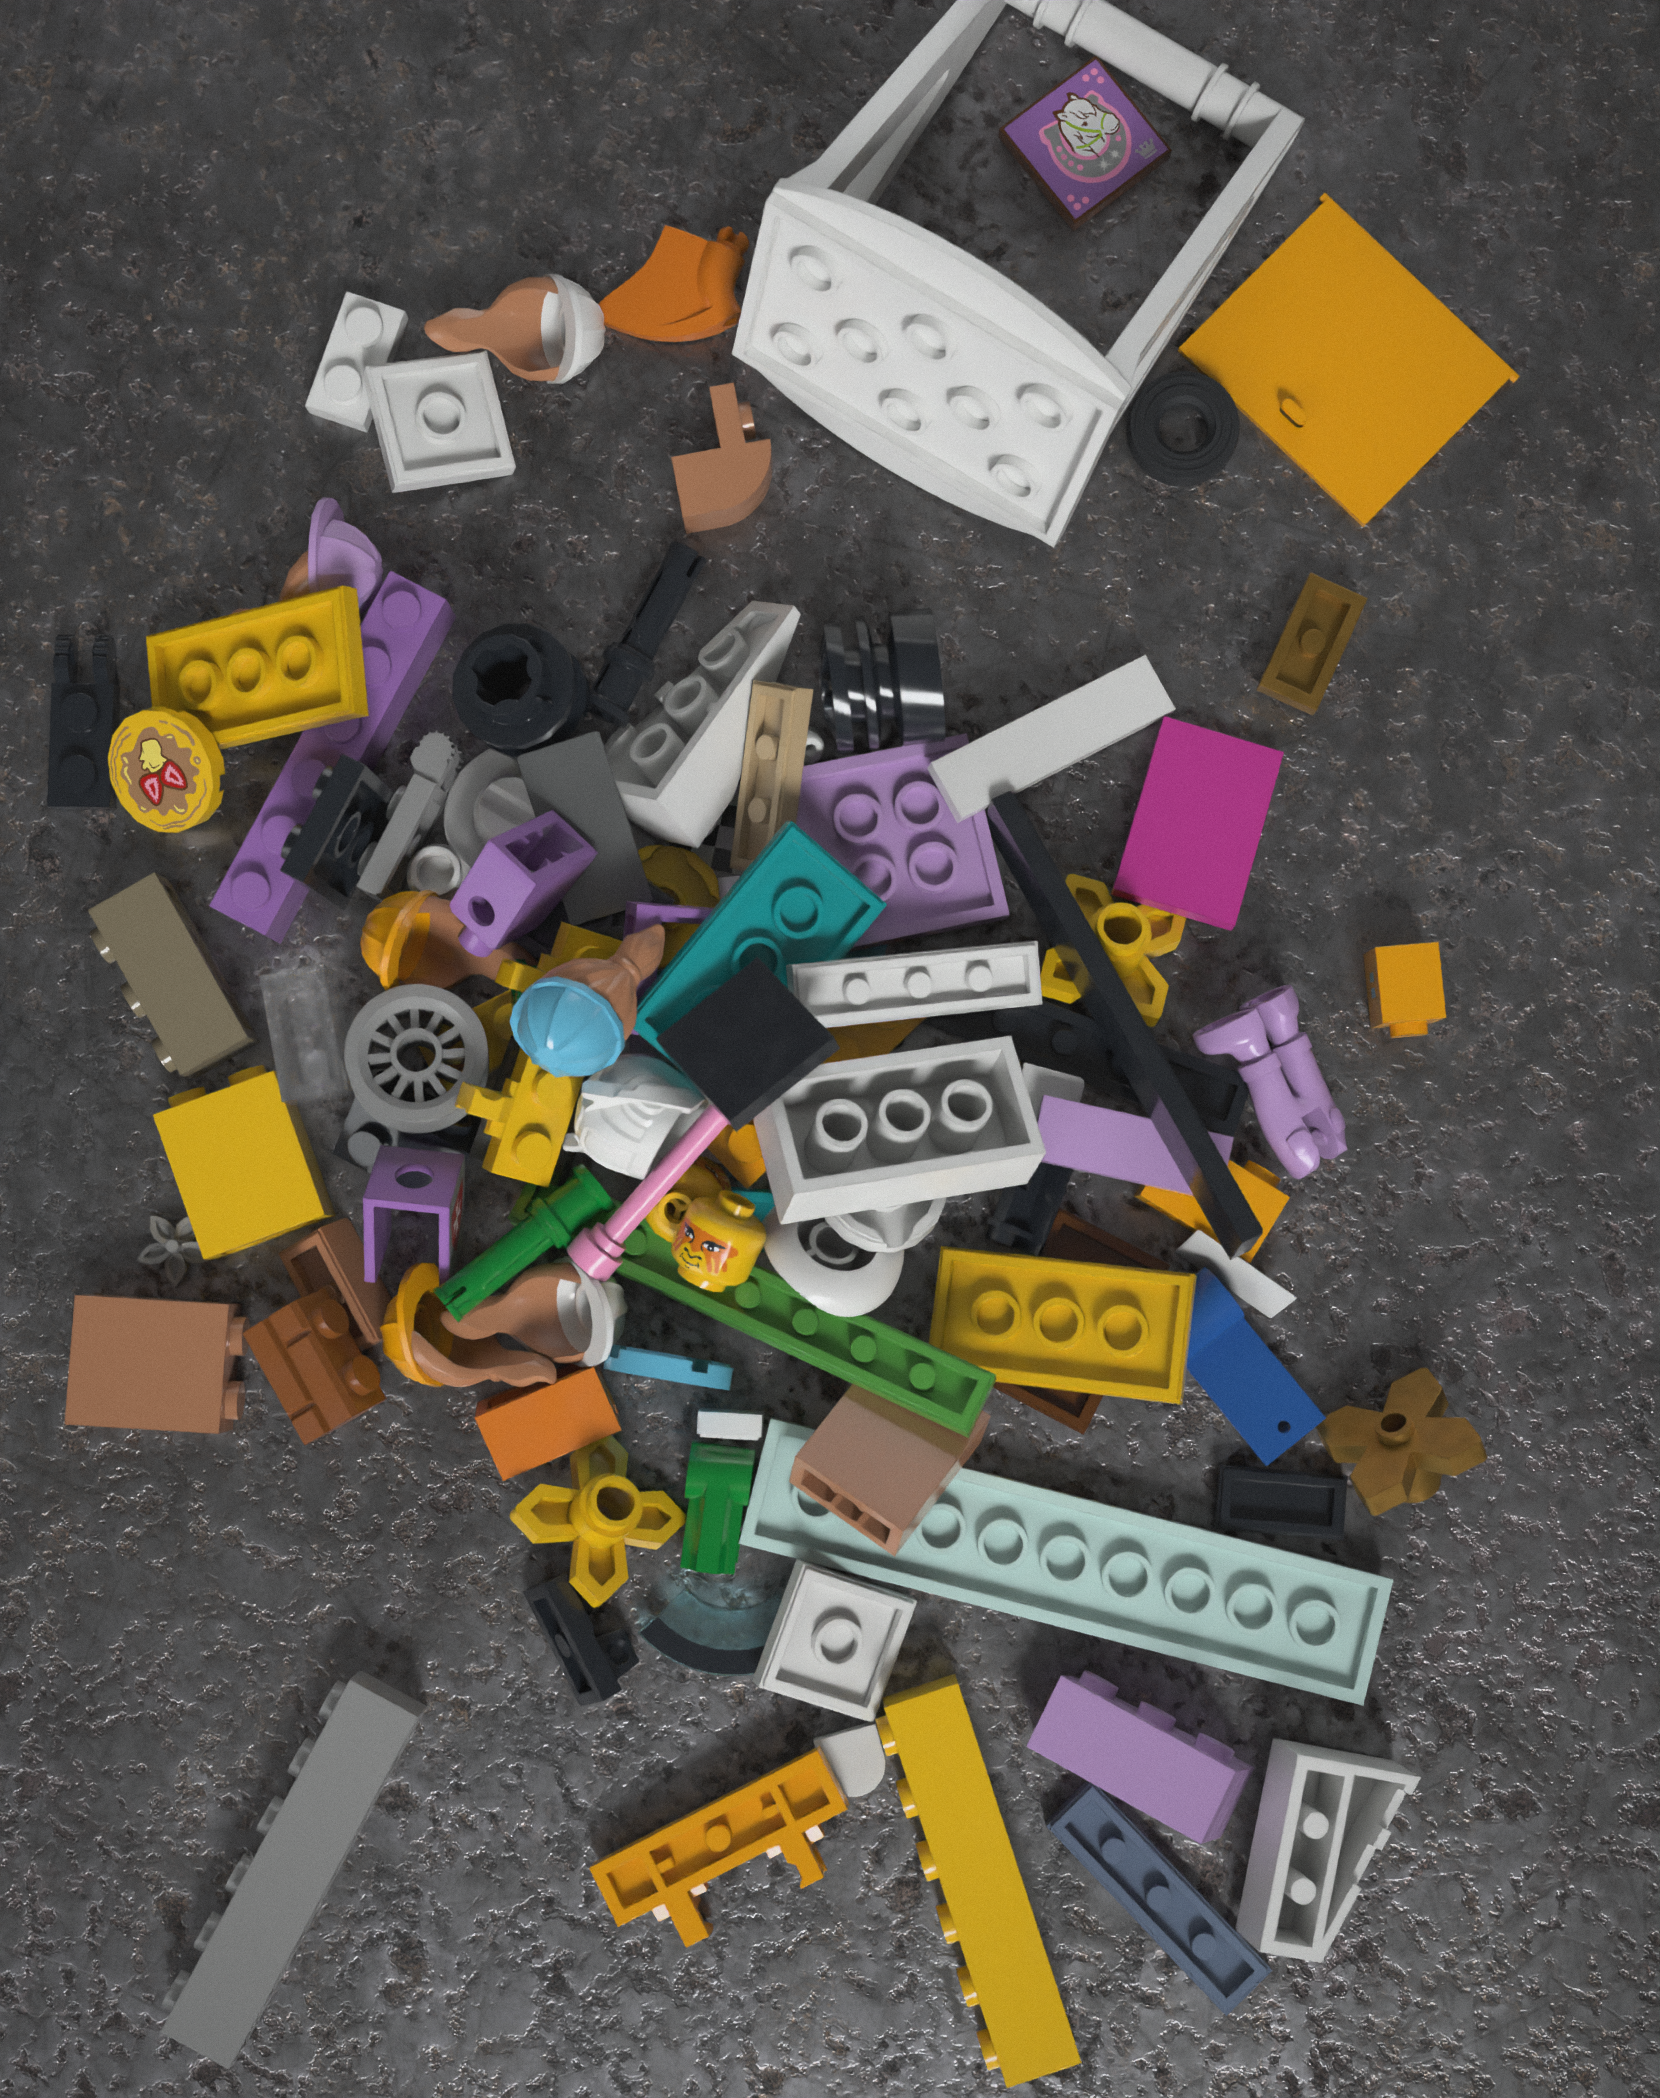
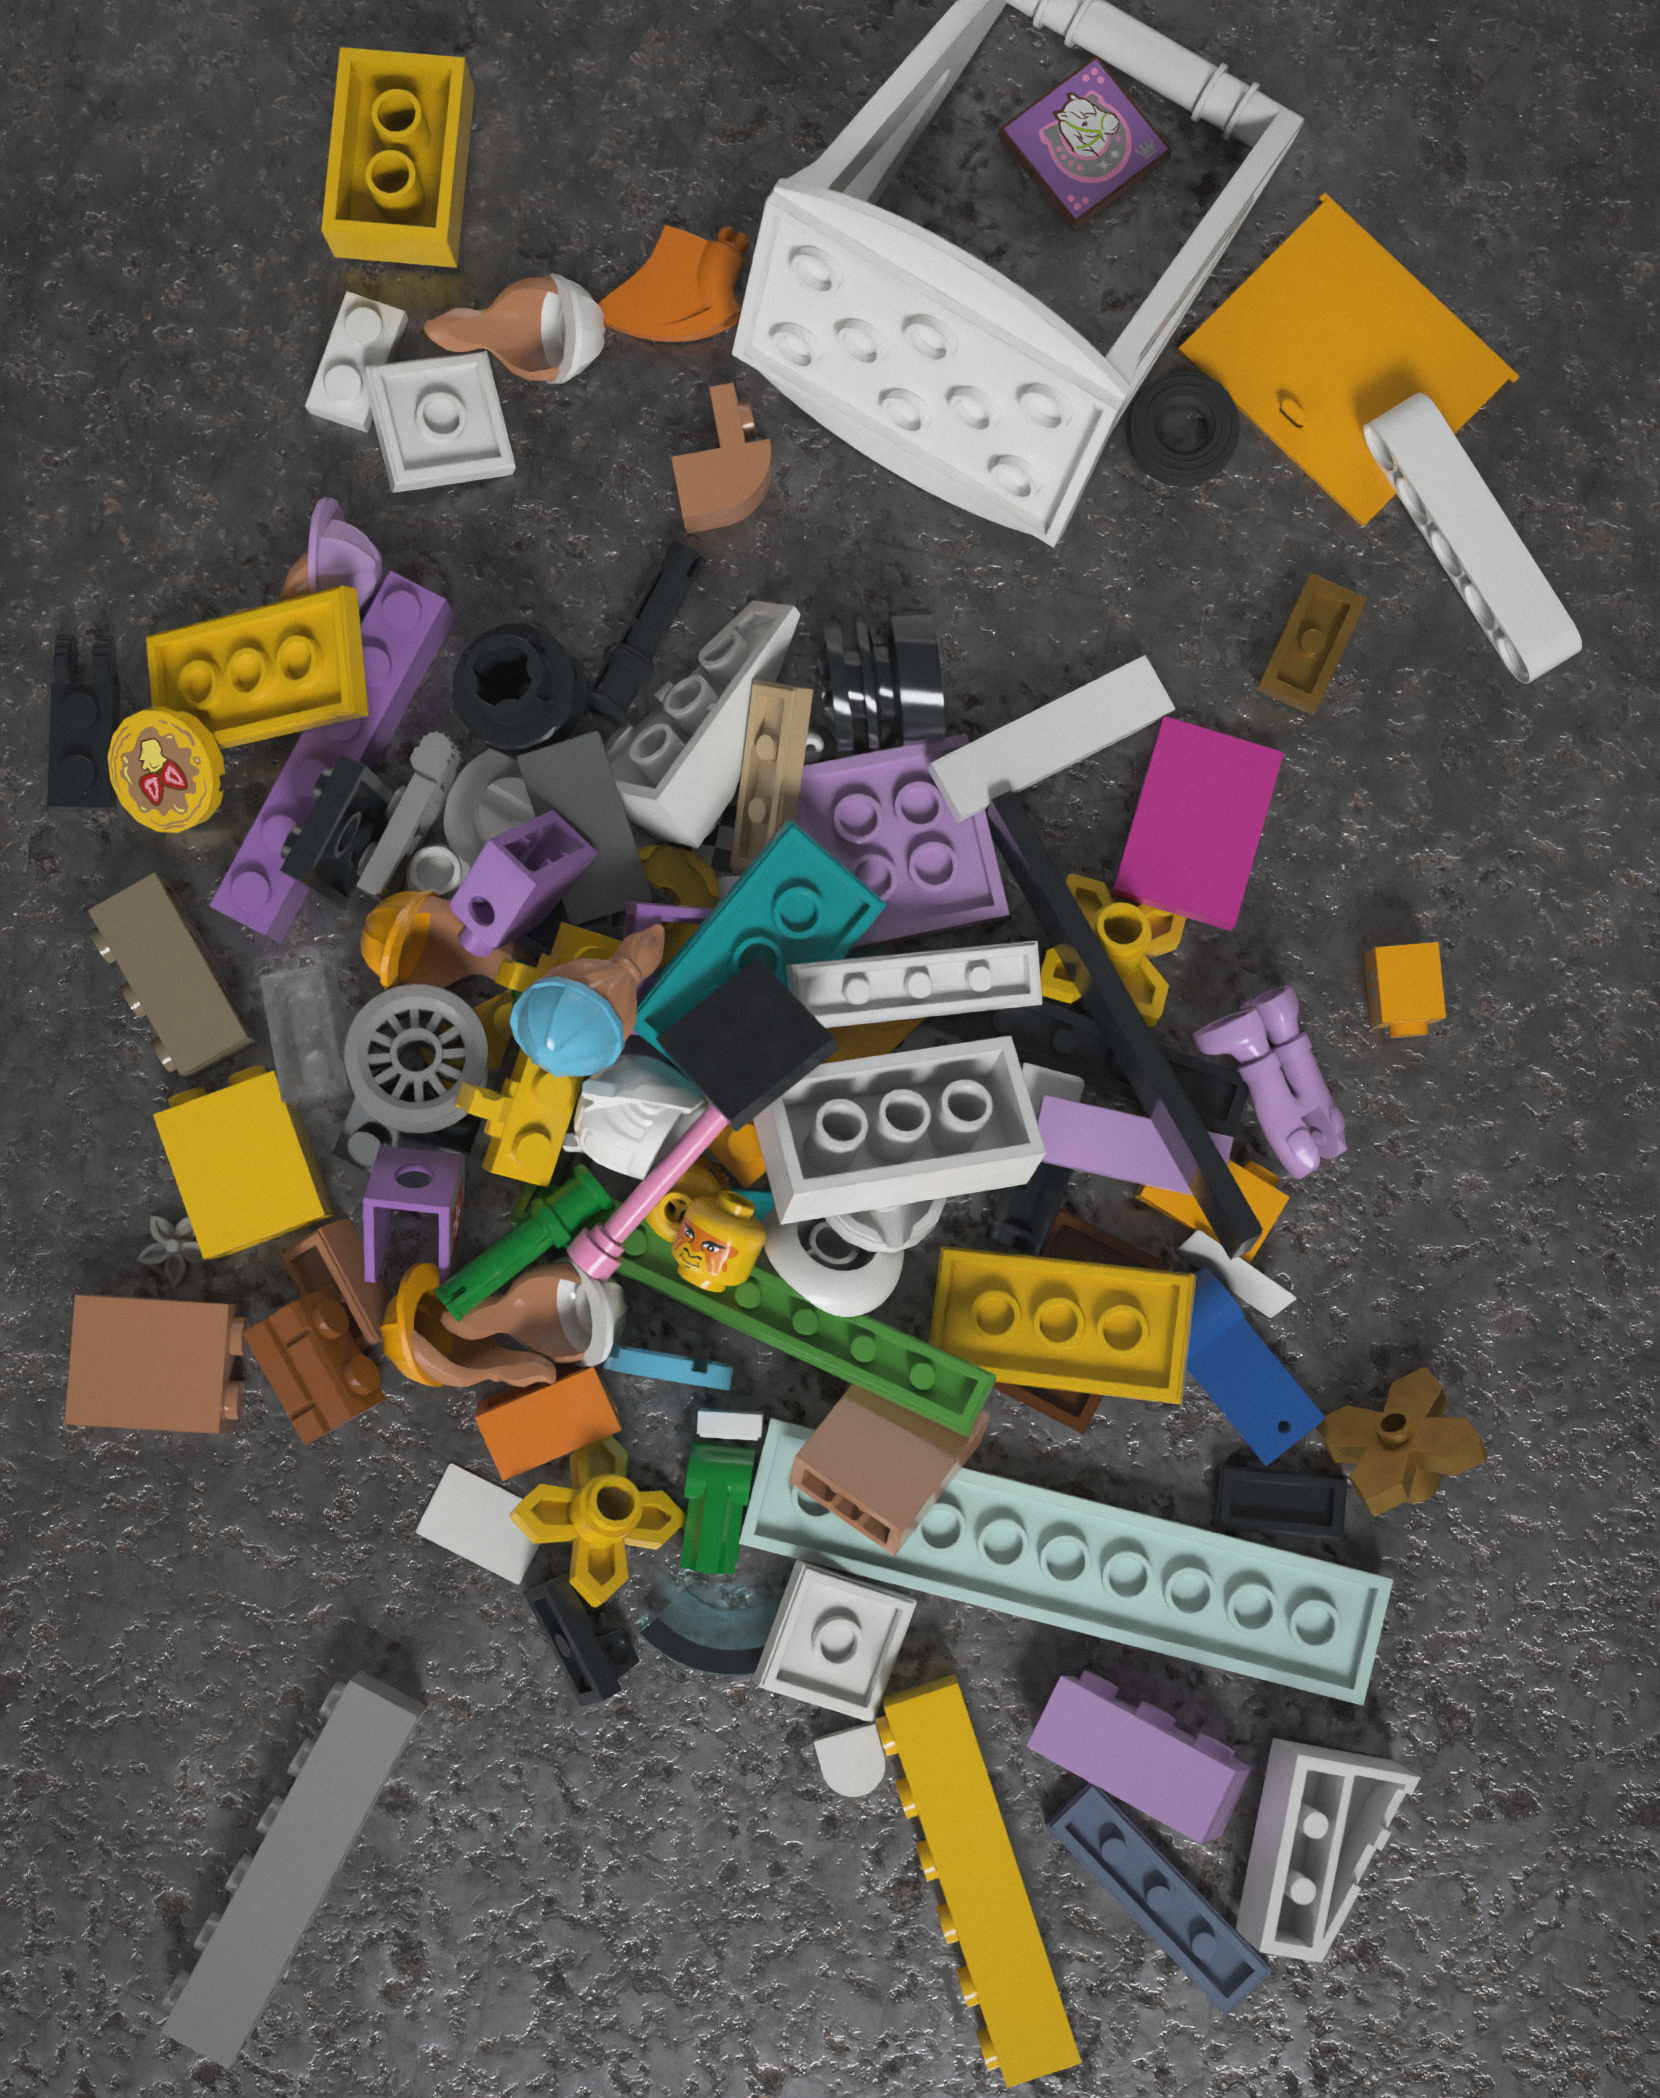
(398, 157): none -> yellow brick
(475, 1523): none -> white sticker
(675, 1862): light orange hinge -> none
(1472, 538): none -> white beam

